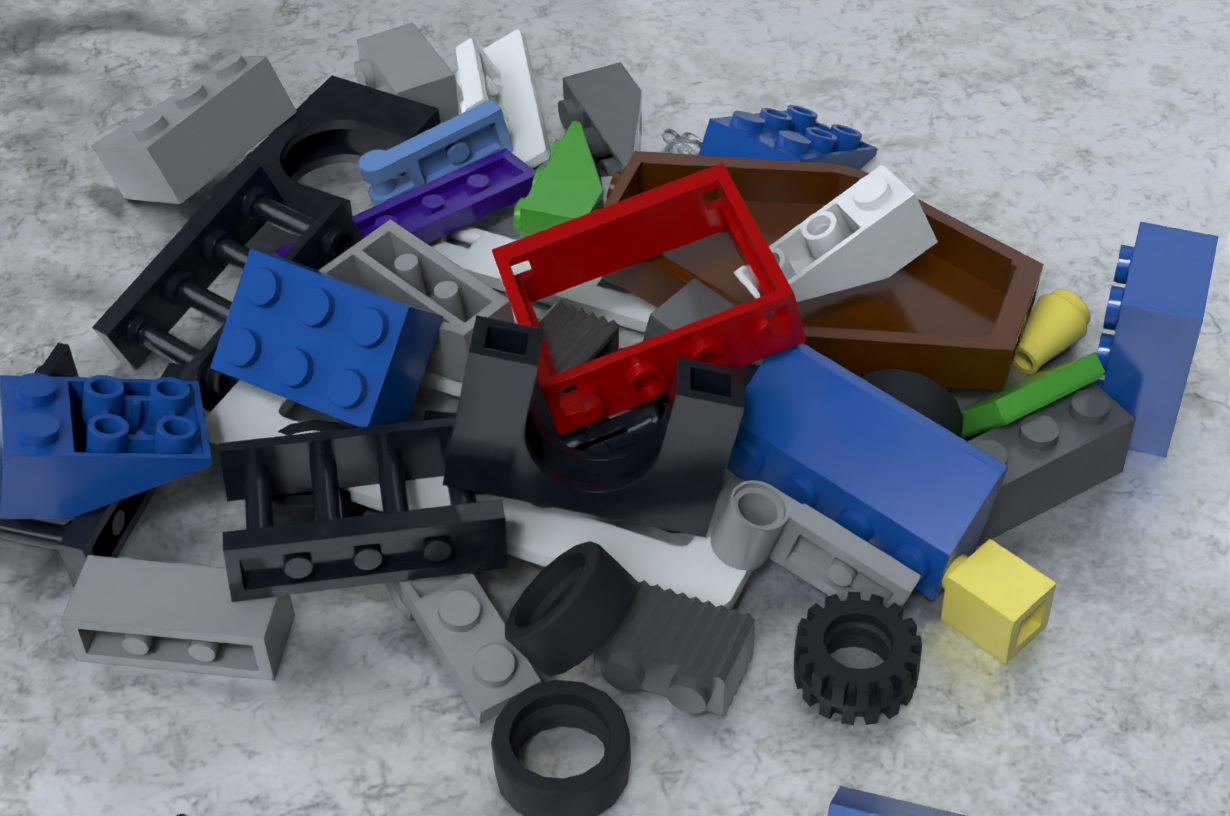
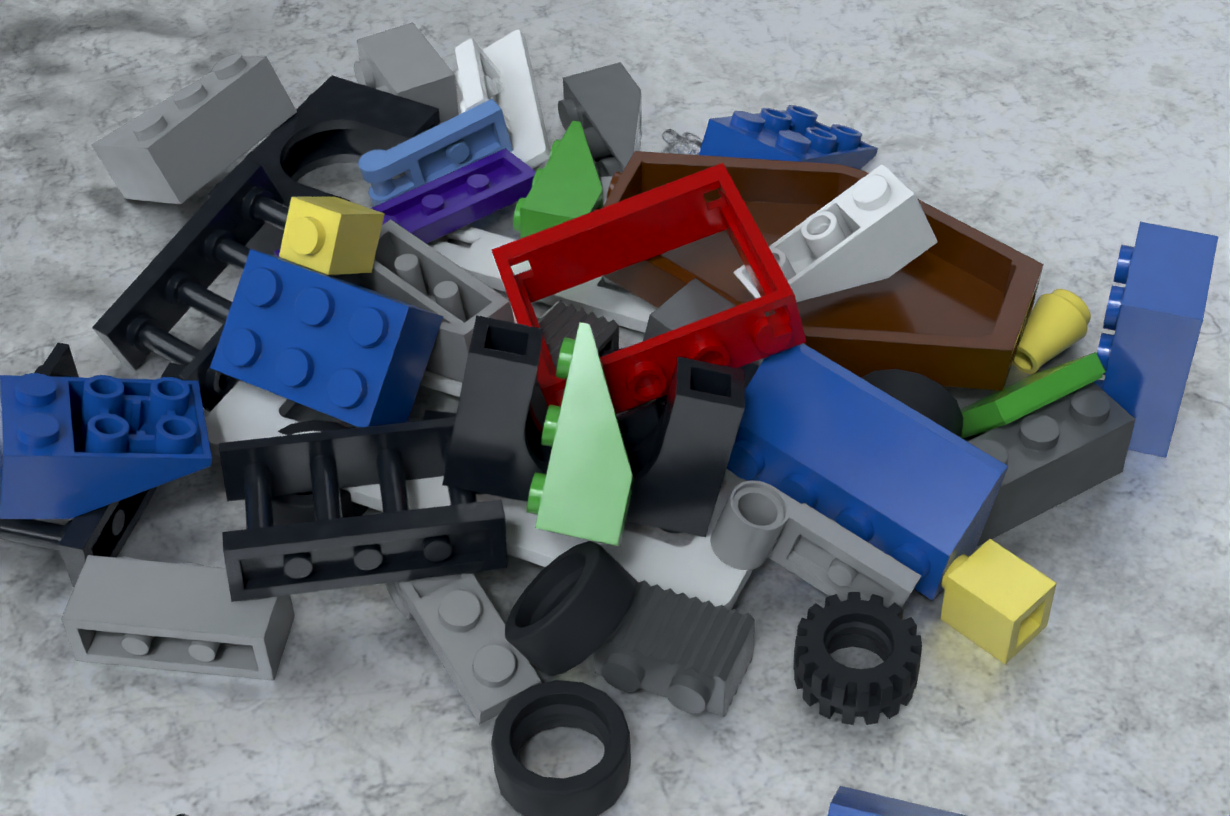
(331, 235): none -> light yellow brick
(588, 466): none -> slope

